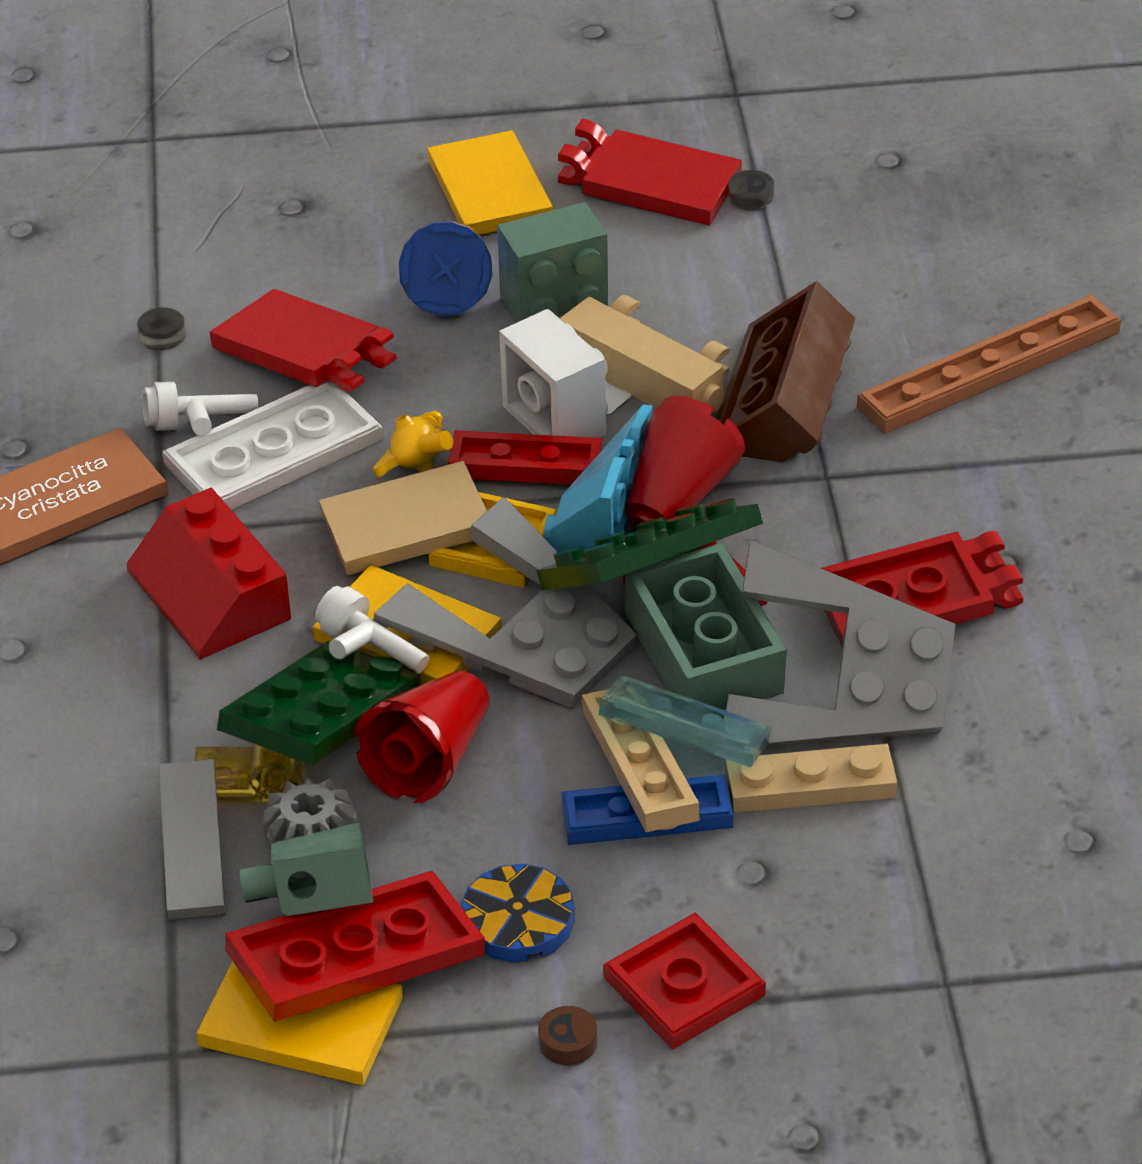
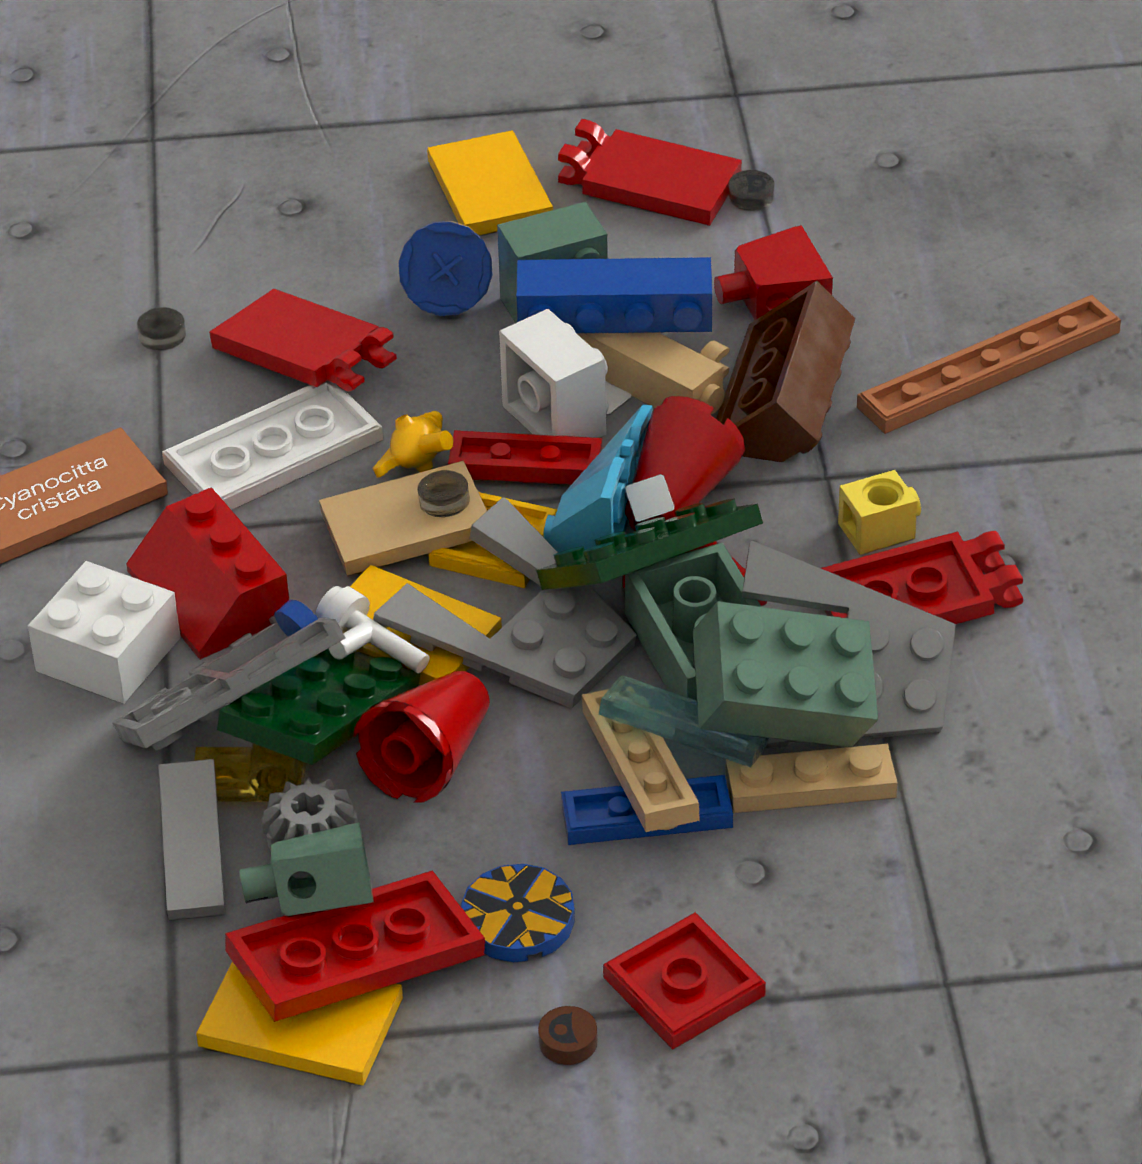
(104, 631): none -> white brick
(163, 406): white piece -> none
(222, 680): none -> light grey wing
(294, 617): none -> blue tile
(443, 493): none -> clear smoke tile
(619, 293): none -> blue brick
(649, 498): none -> white sticker
(772, 271): none -> red torso
(784, 674): none -> sand green brick
(878, 511): none -> light yellow brick

